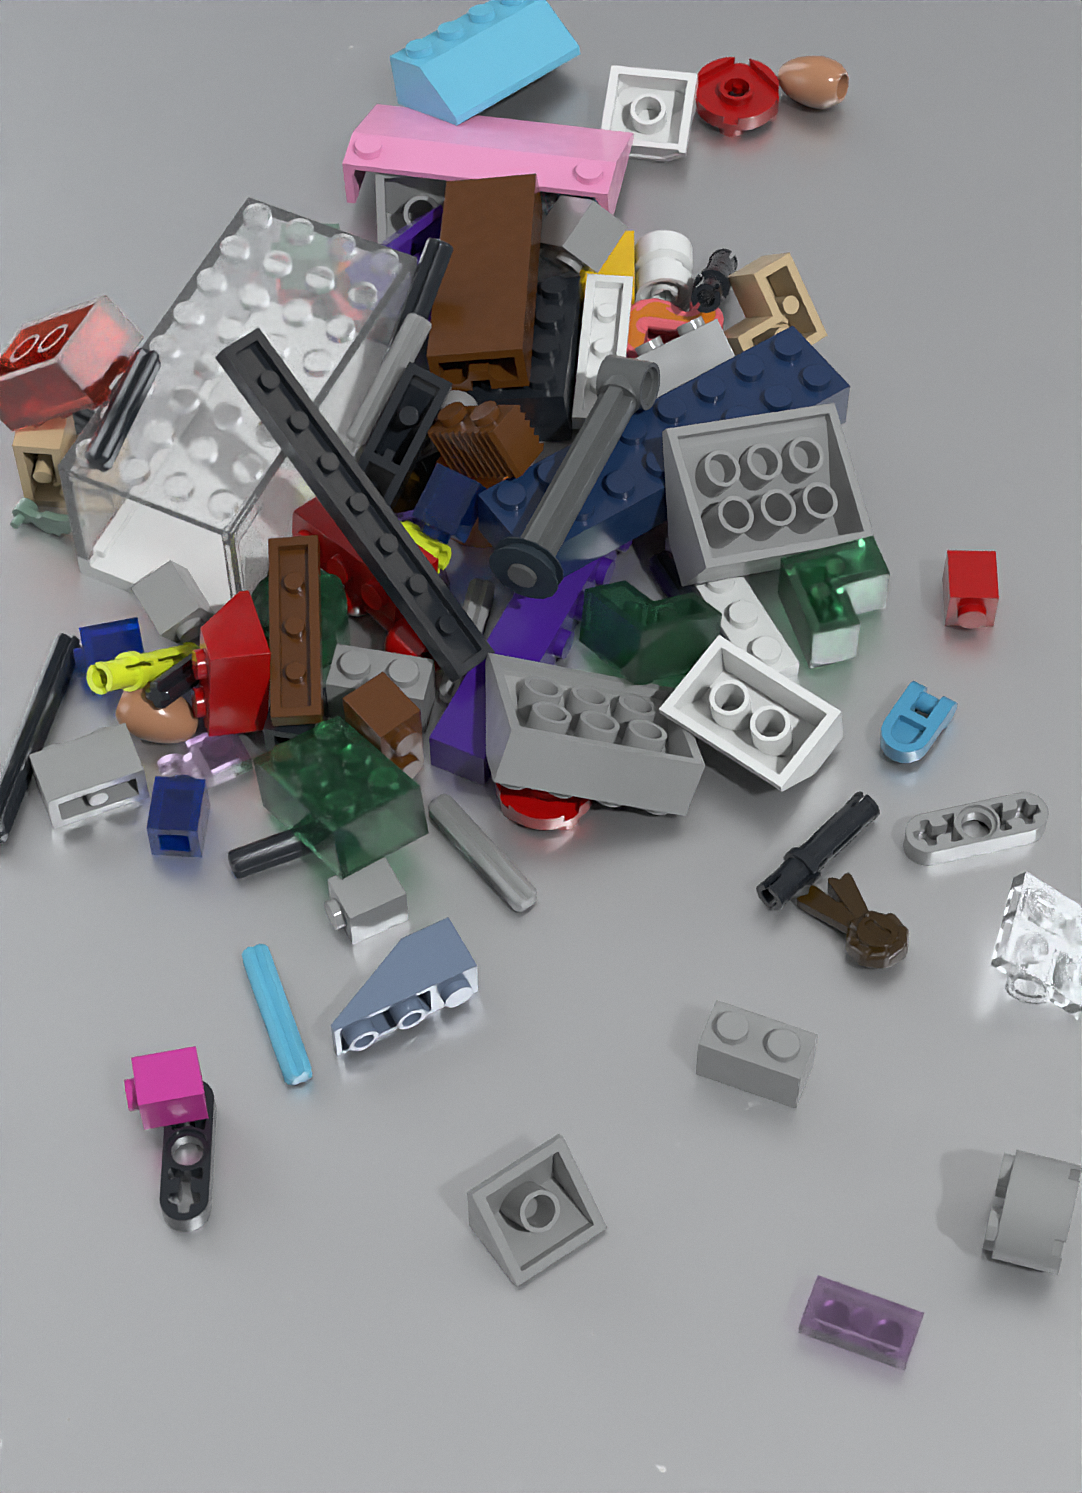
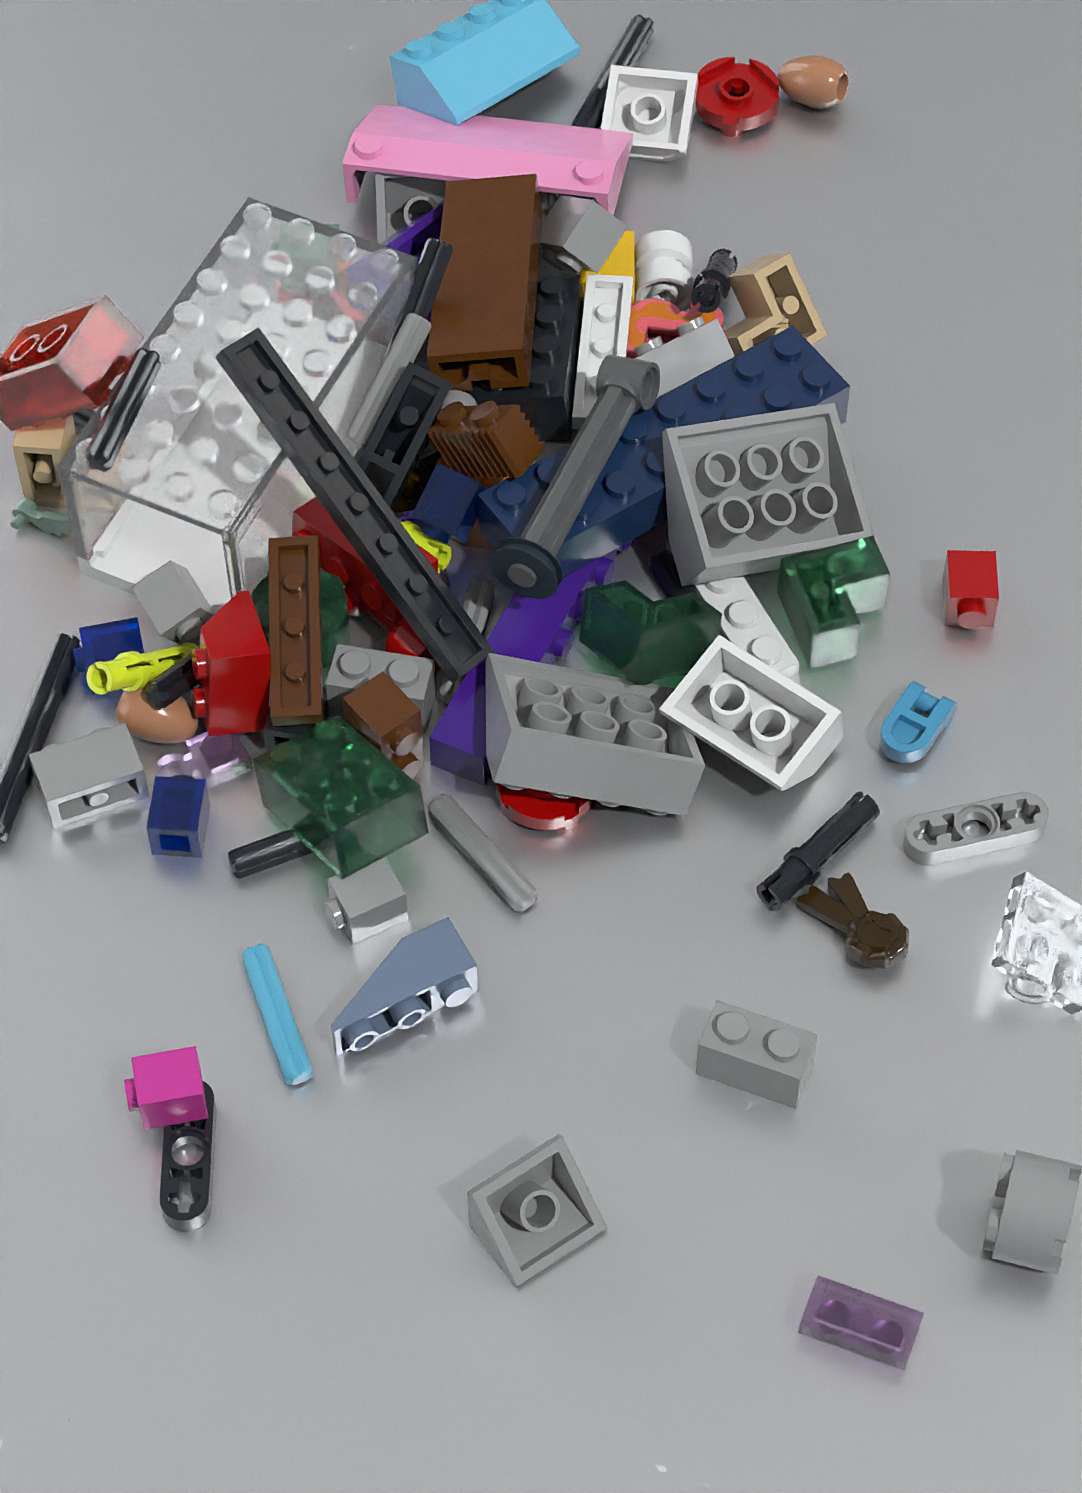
(625, 54): none -> black axle

